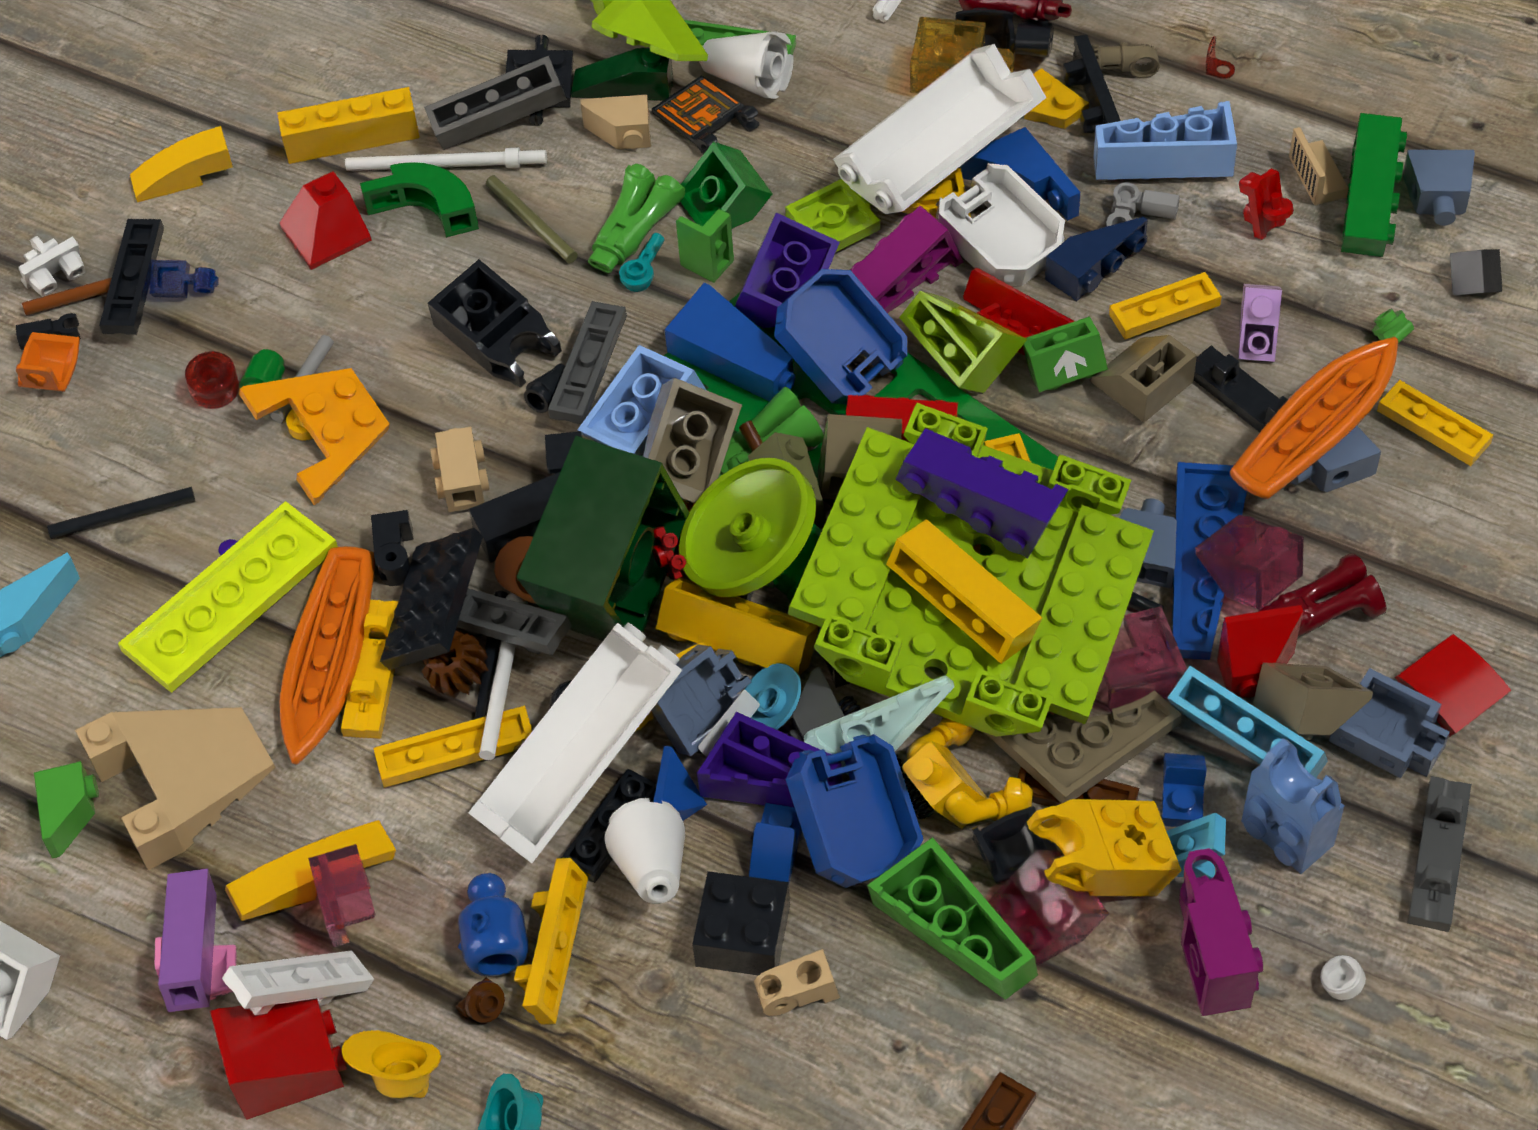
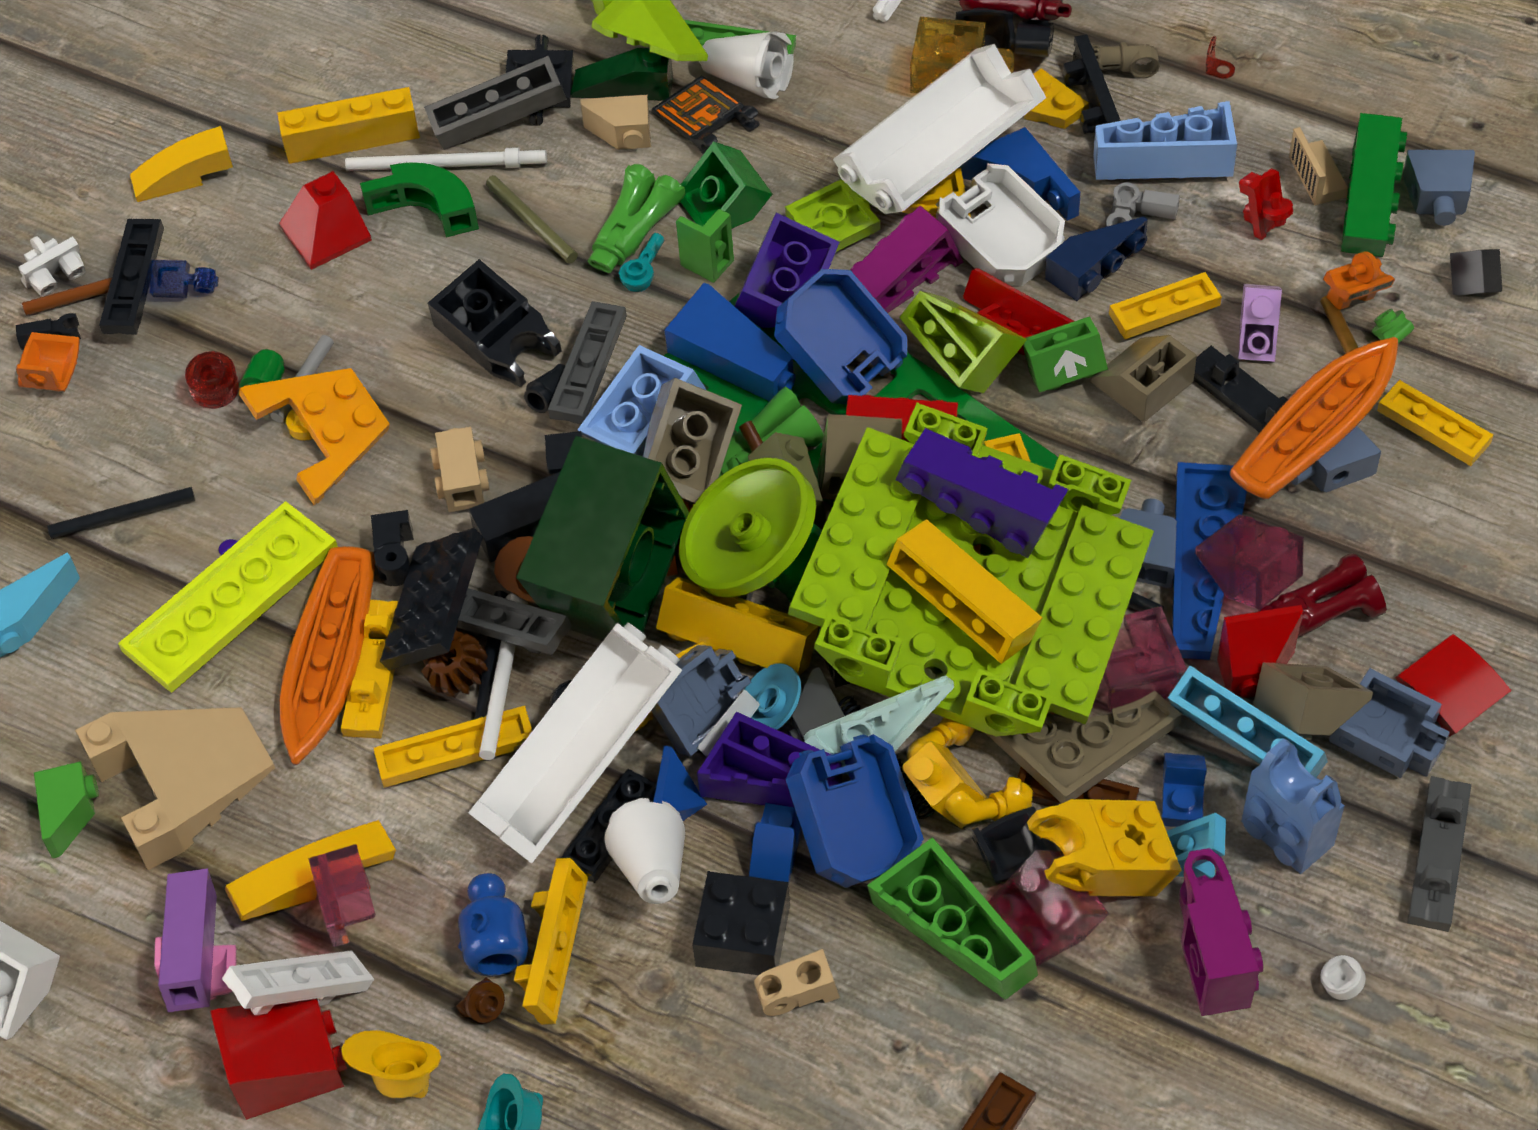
(664, 554): red piece -> none
(1339, 325): none -> pearl gold bar
(1356, 280): none -> orange hips

